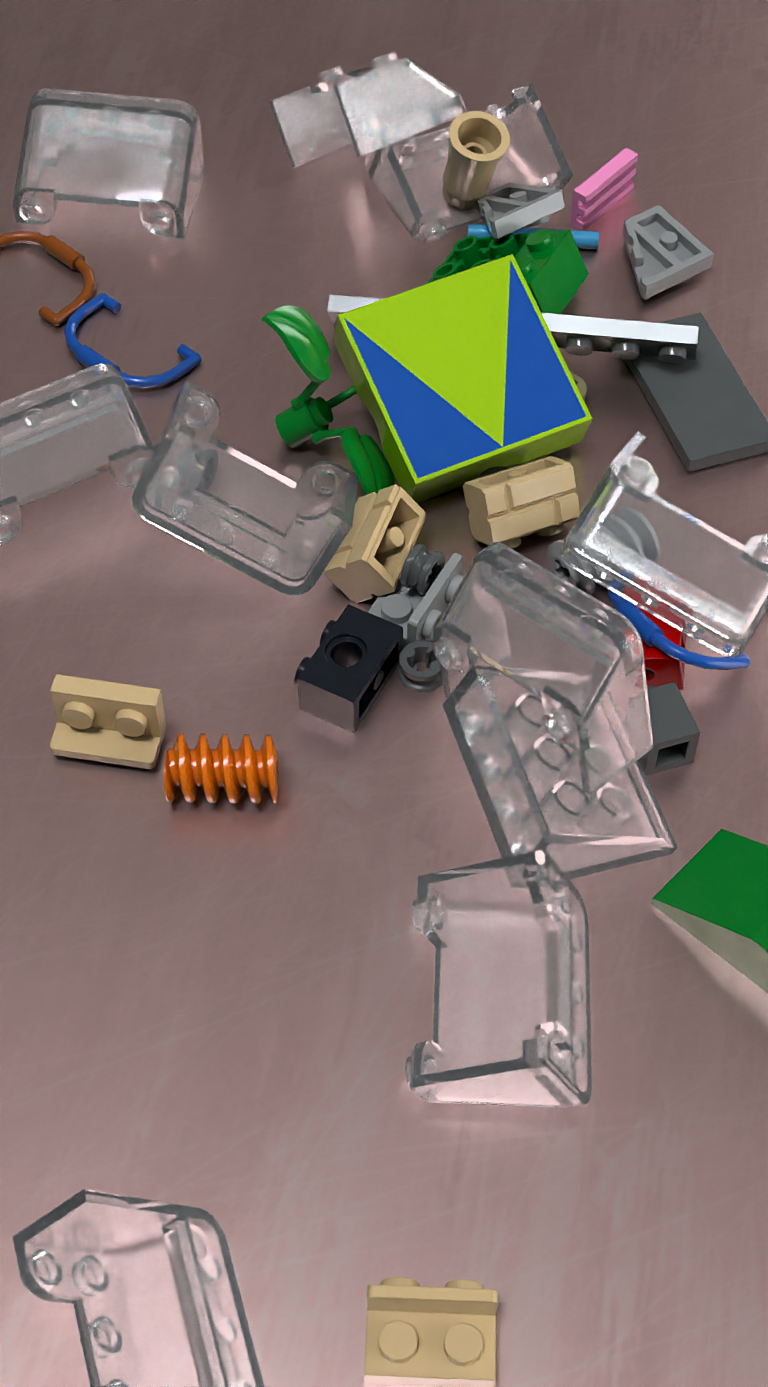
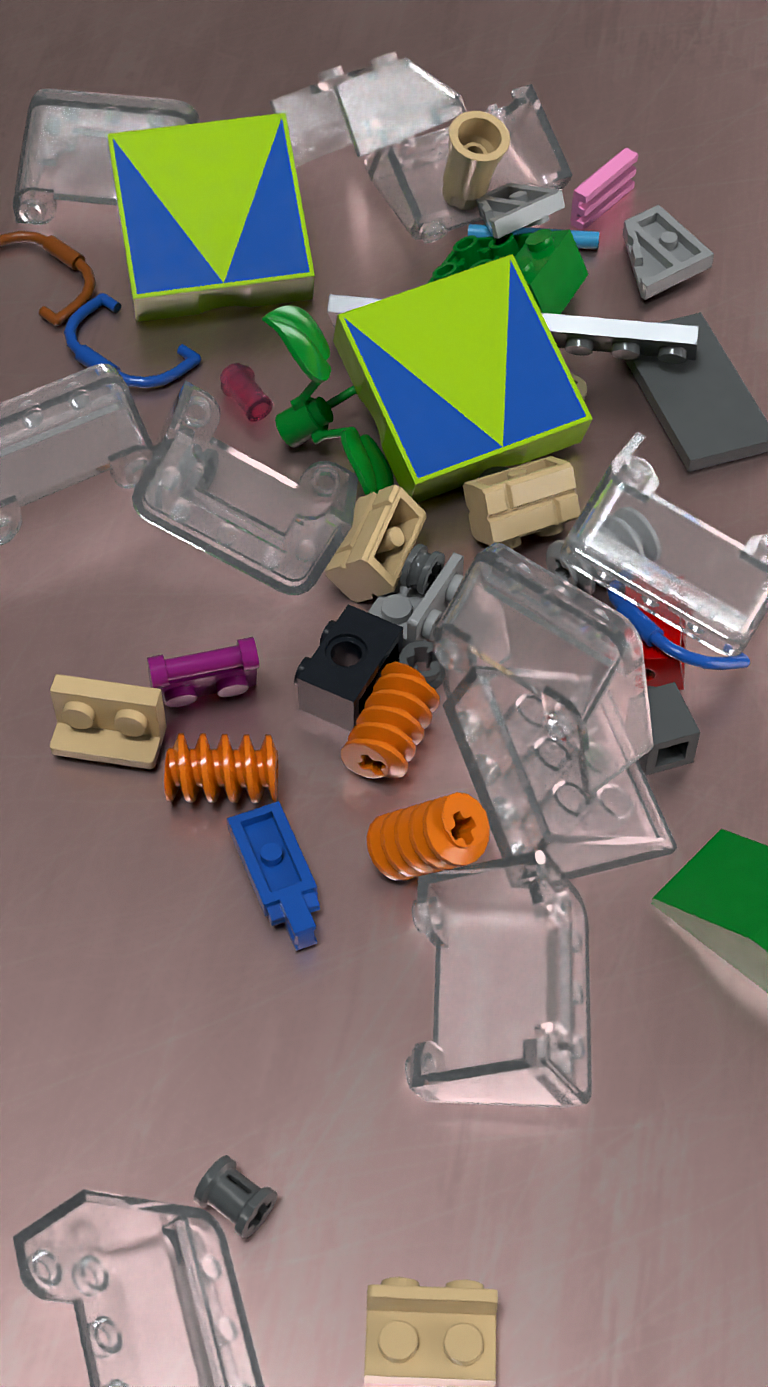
(211, 216): none -> tile
(219, 671): none -> magenta plate
(235, 1196): none -> dark grey bush
(239, 383): none -> clear pink pin
(277, 870): none -> blue hinge
(391, 723): none -> orange piece
(429, 837): none -> orange piece

